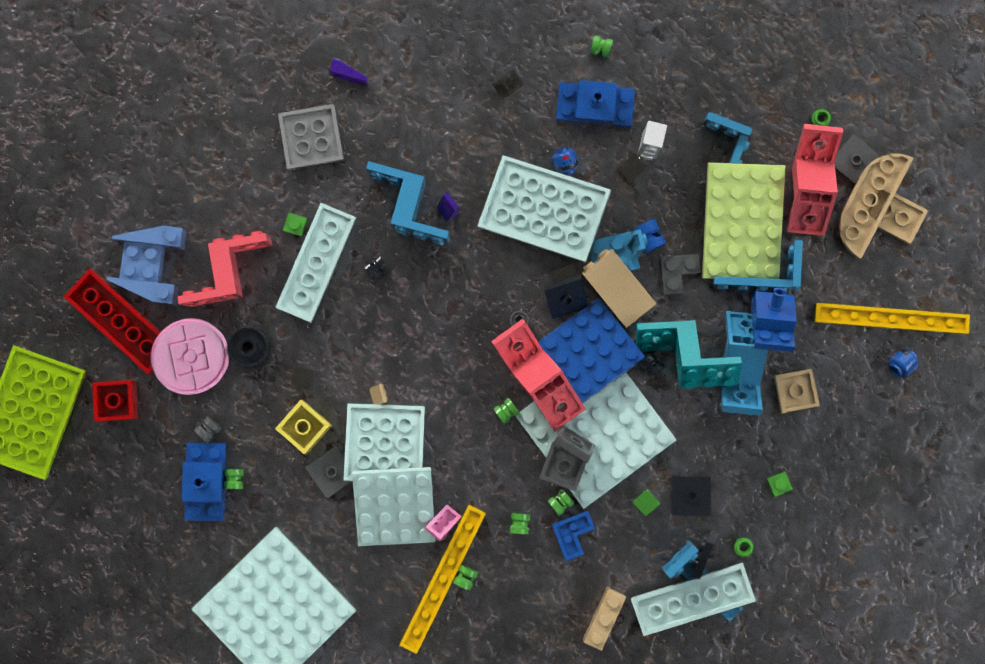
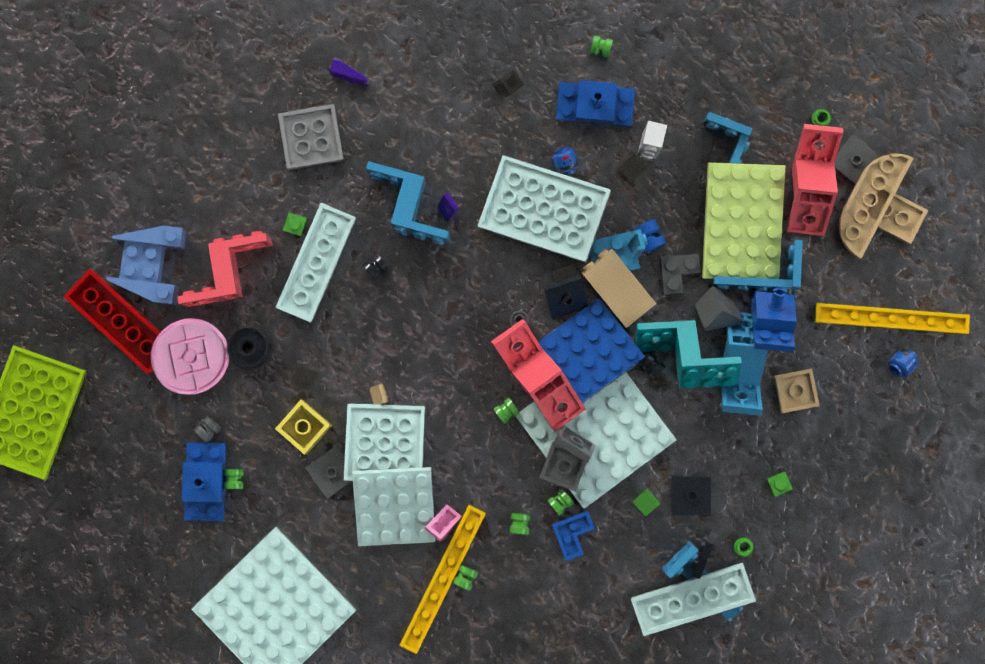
(115, 401): red brick -> none
(604, 618): tan brick -> none
(717, 310): none -> dark grey slope

